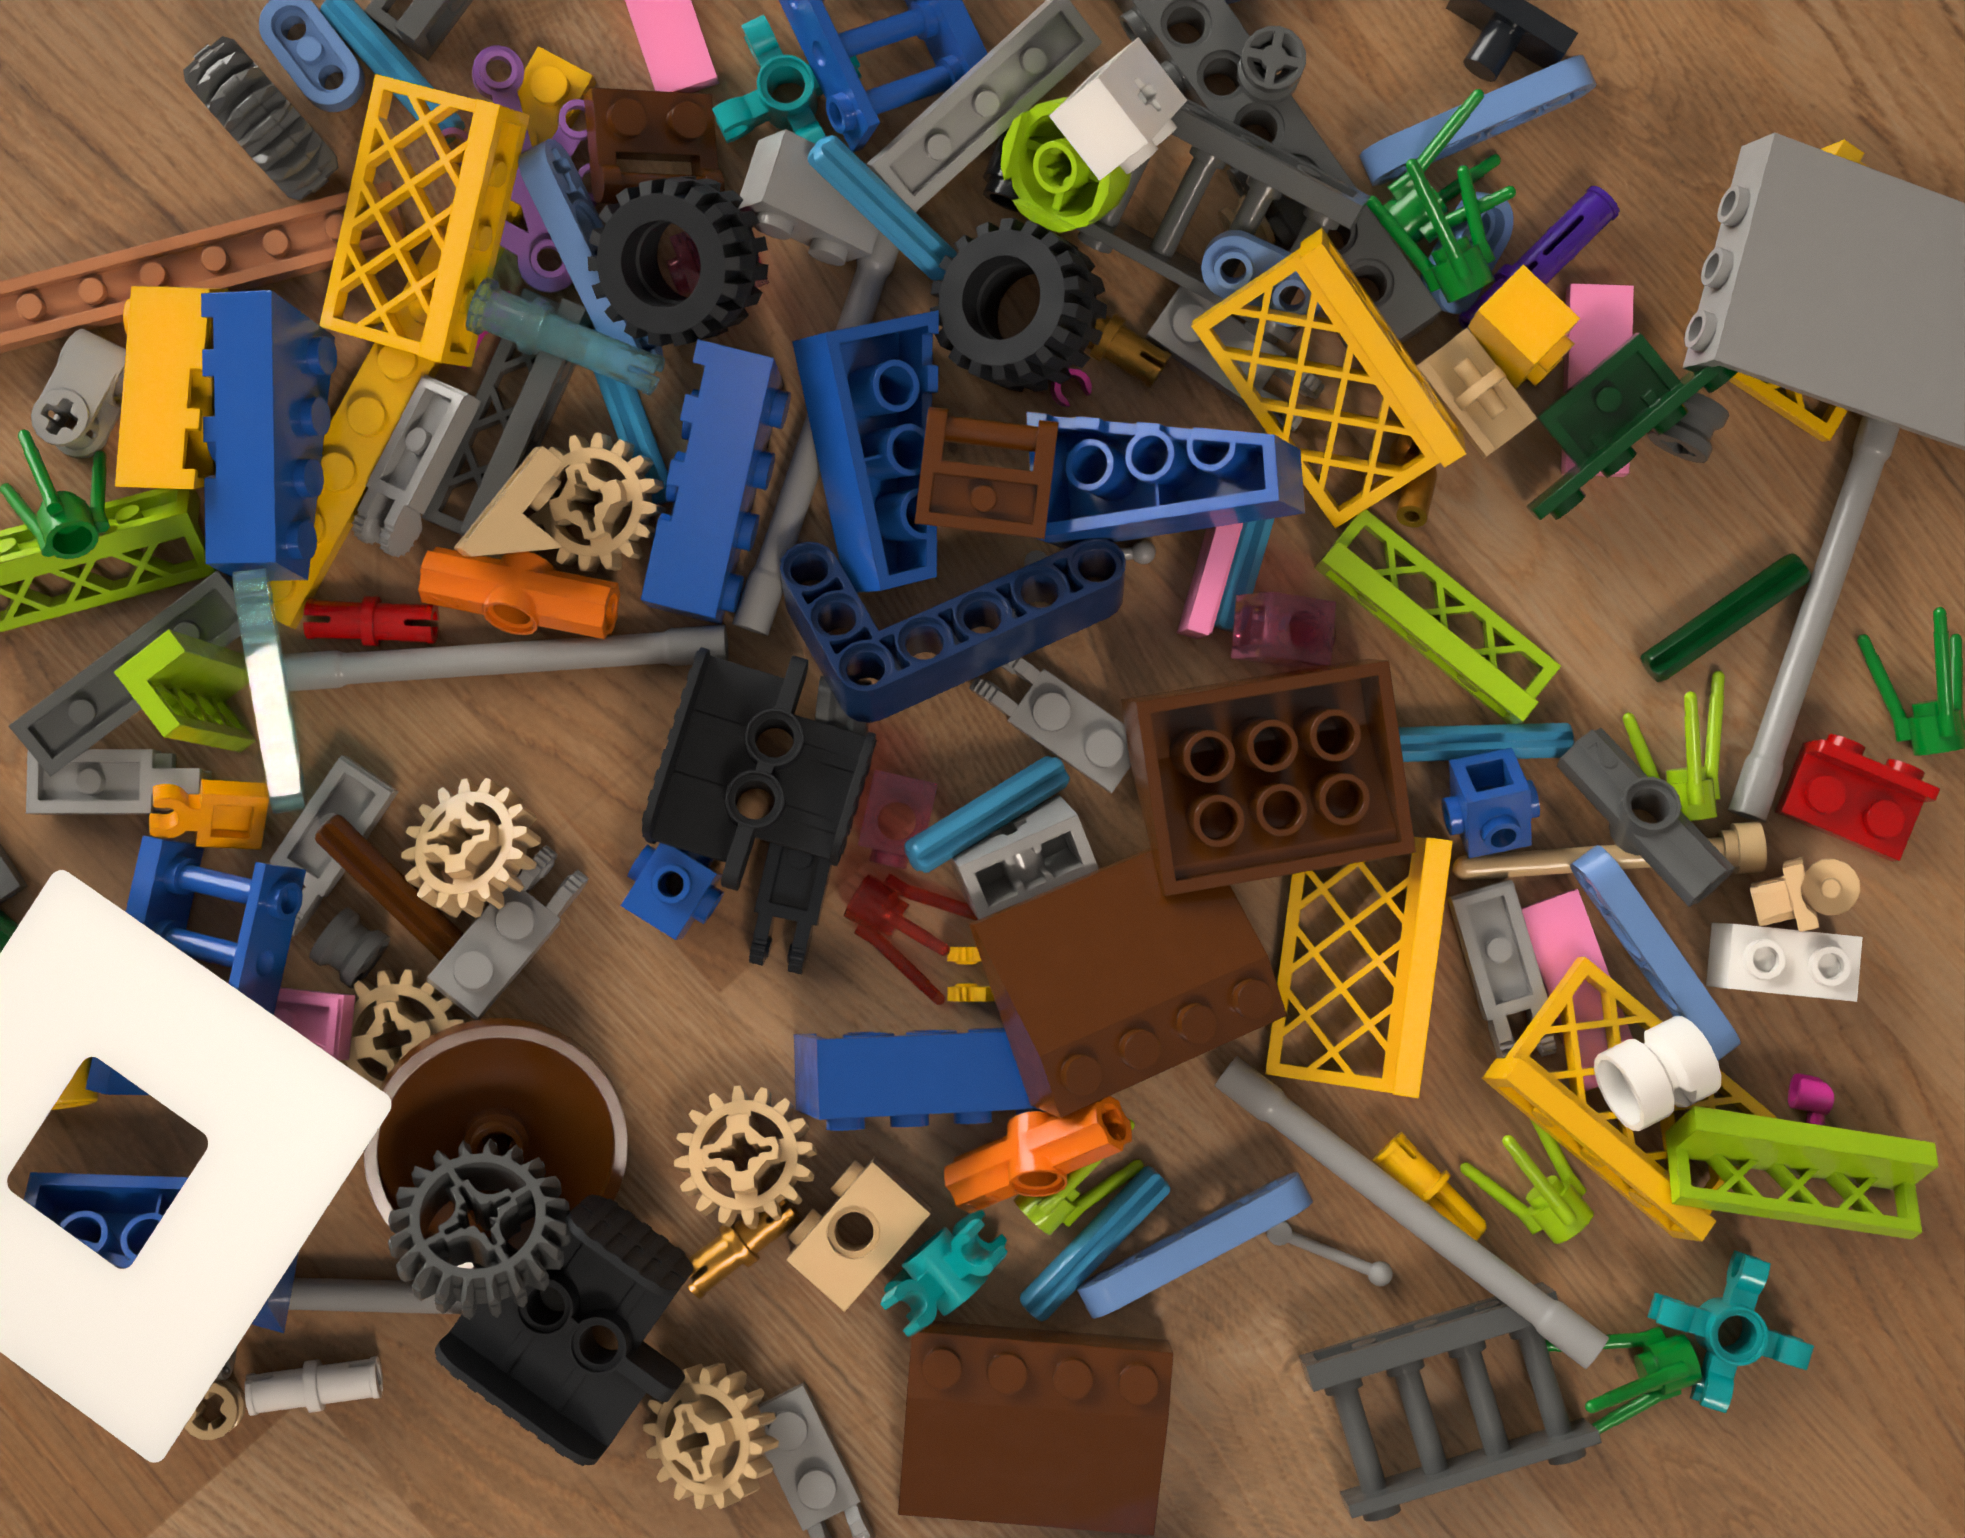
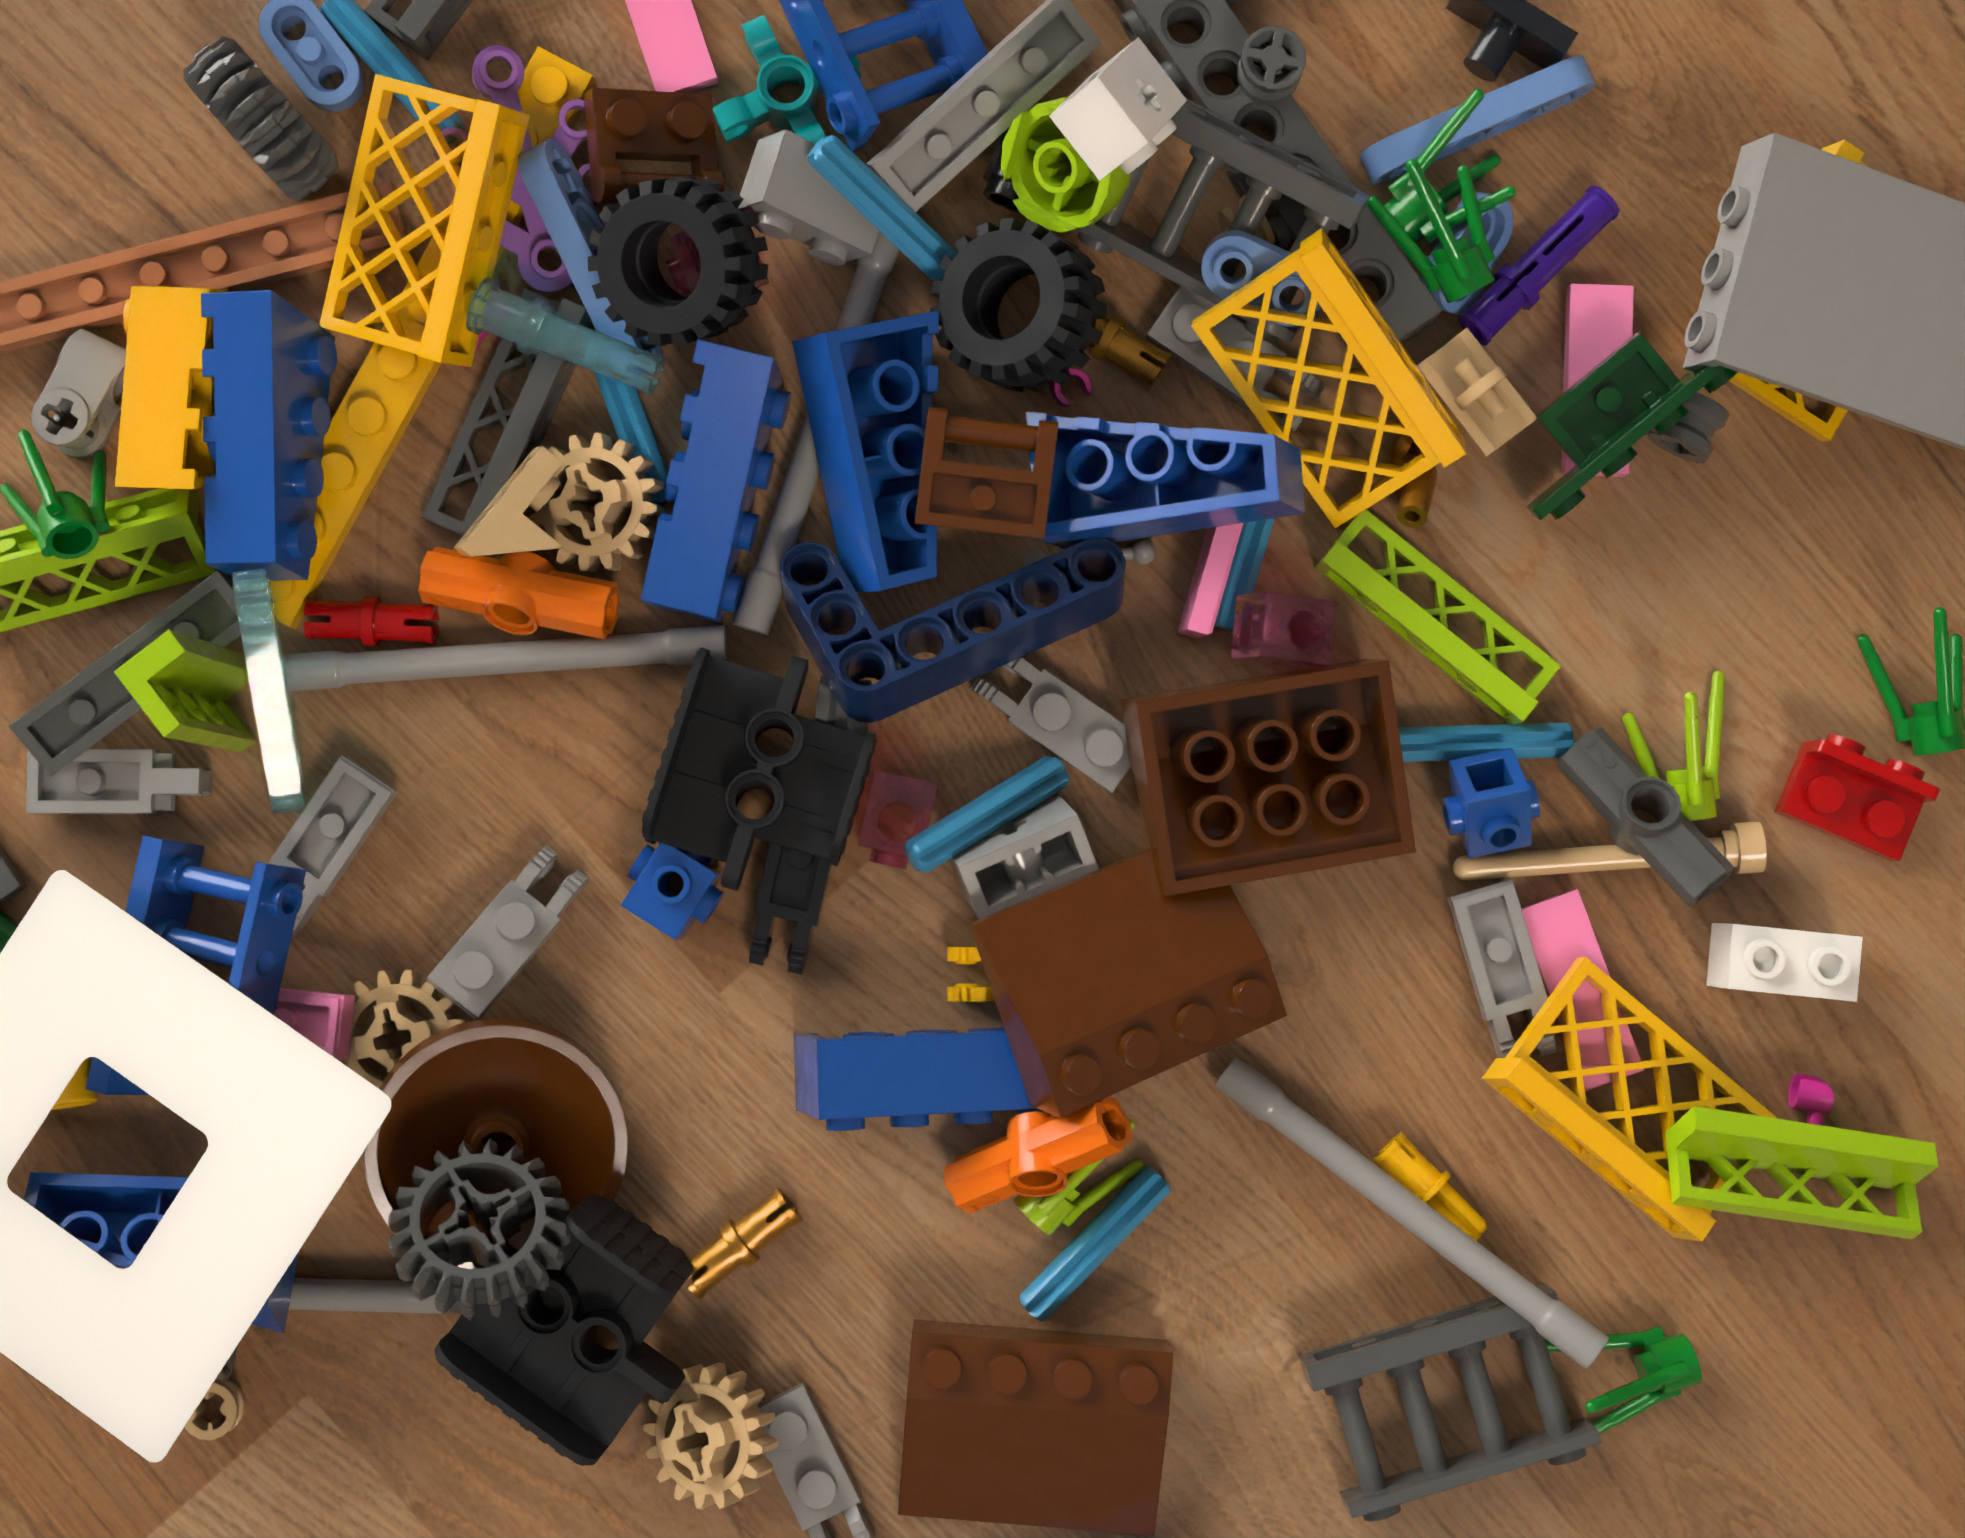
(221, 815): light orange plate -> none
(313, 1385): white pin -> none
(349, 947): dark grey wheel -> none
(387, 885): reddish brown axle -> none
(413, 465): light grey hinge -> none
(471, 848): tan gear -> none
(741, 1130): tan gear -> none
(844, 1268): tan brick -> none
(879, 909): clear red plant -> none
(944, 1272): teal pin -> none
(1195, 1245): medium blue beam -> none
(1378, 1273): light grey hinge -> none
(1412, 984): yellow fence -> none
(1524, 328): yellow slope -> none
(1554, 1203): lime plant -> none
(1651, 1077): white wheel -> none
(1652, 948): medium blue beam -> none
(1725, 617): dark green axle -> none
(1744, 1284): teal pin -> none
(1765, 762): light grey piece -> none
(1801, 894): tan hips -> none

